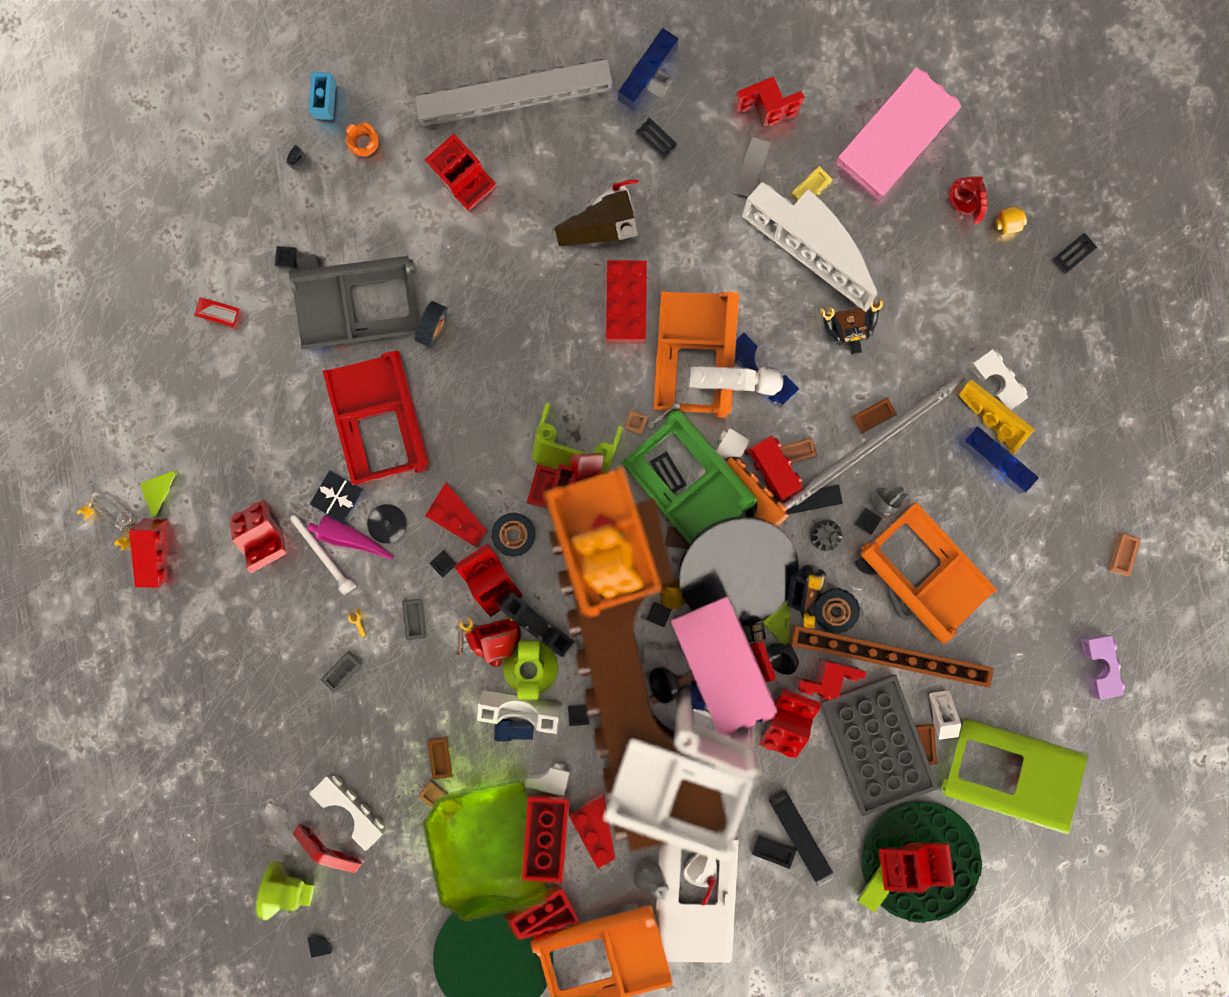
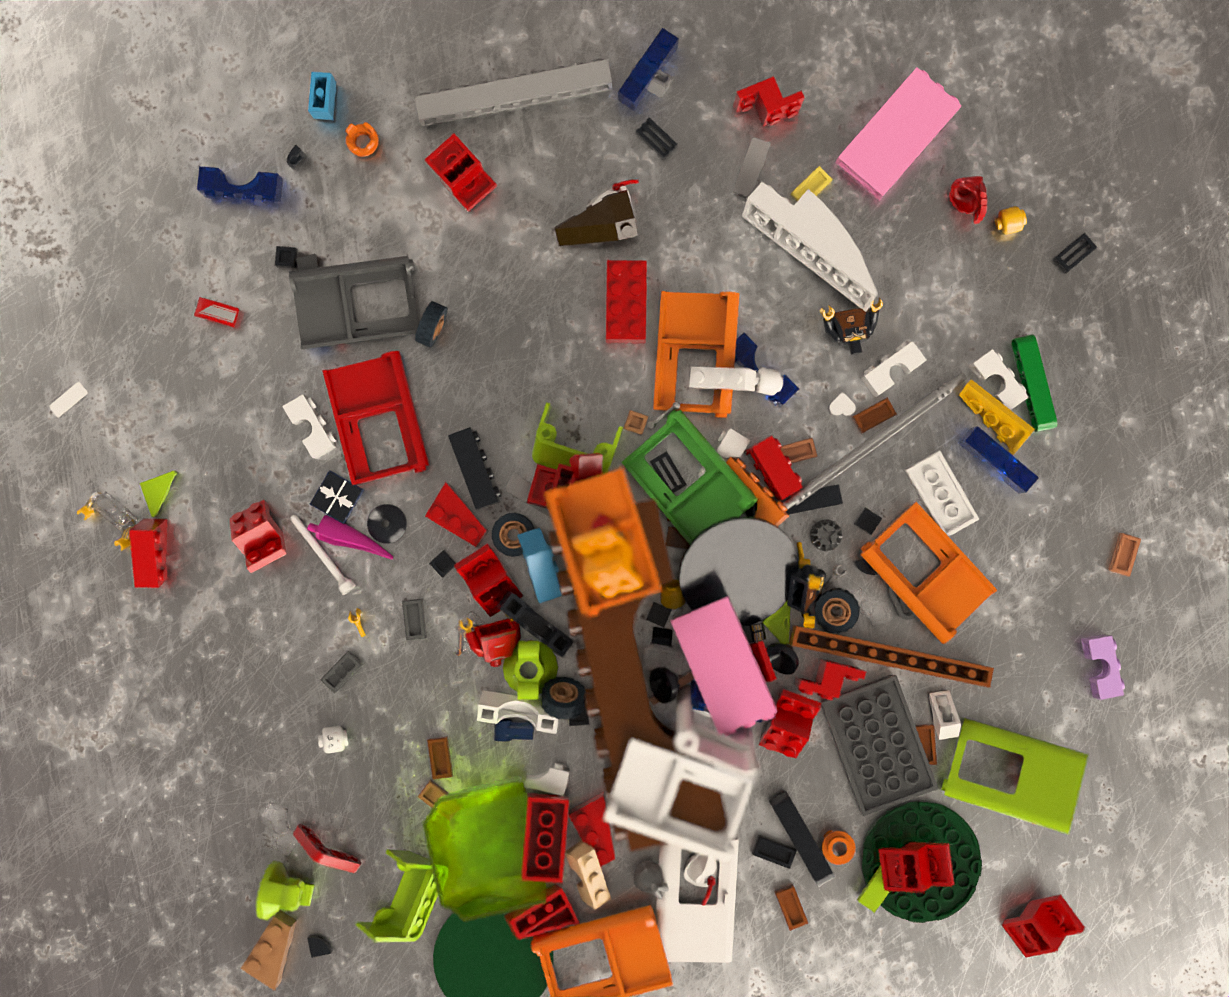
(68, 399): none -> white sticker
(263, 187): none -> clear blue arch
(270, 952): none -> medium nougat wedge
(320, 439): none -> white arch
(332, 792): white arch -> none
(333, 739): none -> white head
(411, 904): none -> lime windscreen
(473, 468): none -> black brick
(540, 565): none -> dark azure wedge
(563, 698): none -> black wheel
(592, 884): none -> tan arch
(662, 636): none -> black tile
(791, 907): none -> dark orange tile
(801, 560): none -> yellow hand
(832, 837): none -> orange piece
(835, 575): none -> light grey hand
(842, 405): none -> white tile
(887, 501): dark grey piece -> none
(907, 358): none -> white arch
(941, 493): none -> white tile
(1035, 382): none -> green beam
(1043, 926): none -> red bracket

